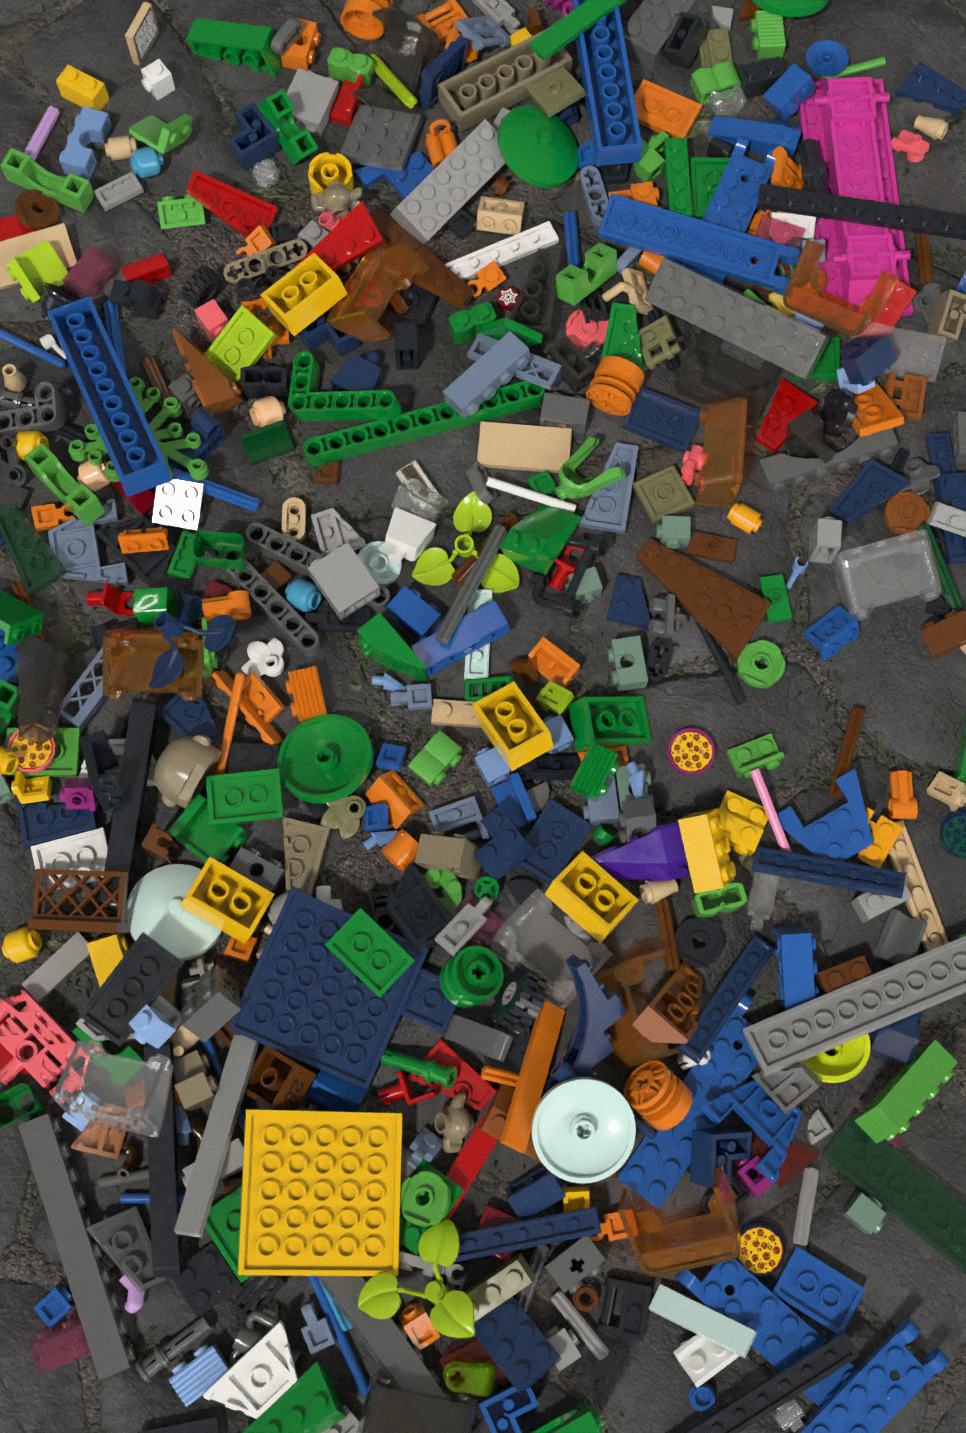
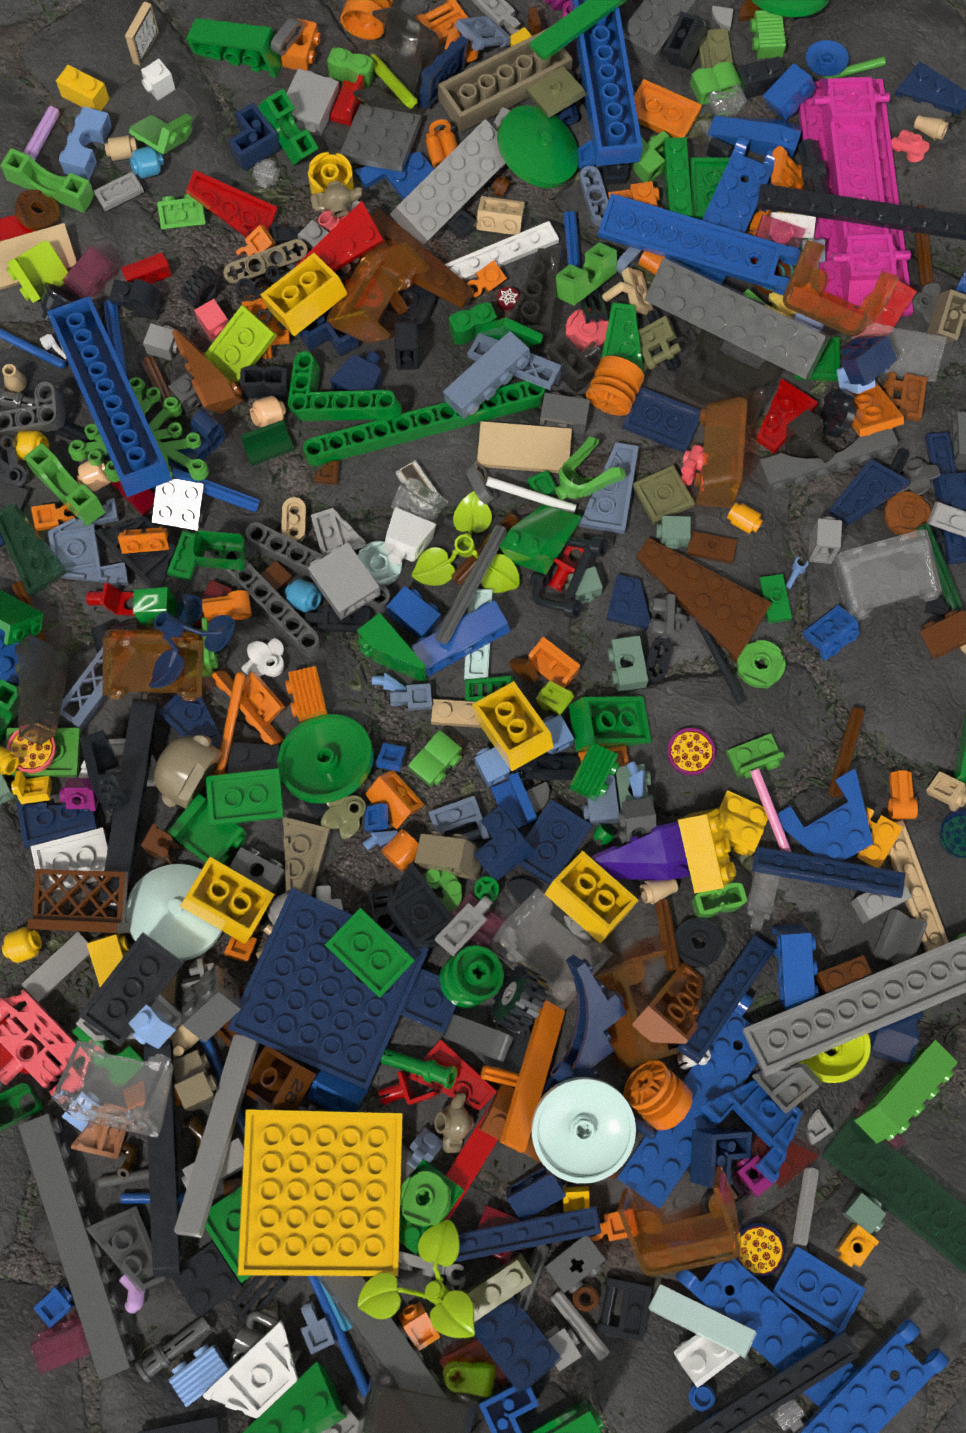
(160, 342): none -> light grey brick
(182, 1124): medium blue bar -> none
(854, 1235): none -> light orange brick

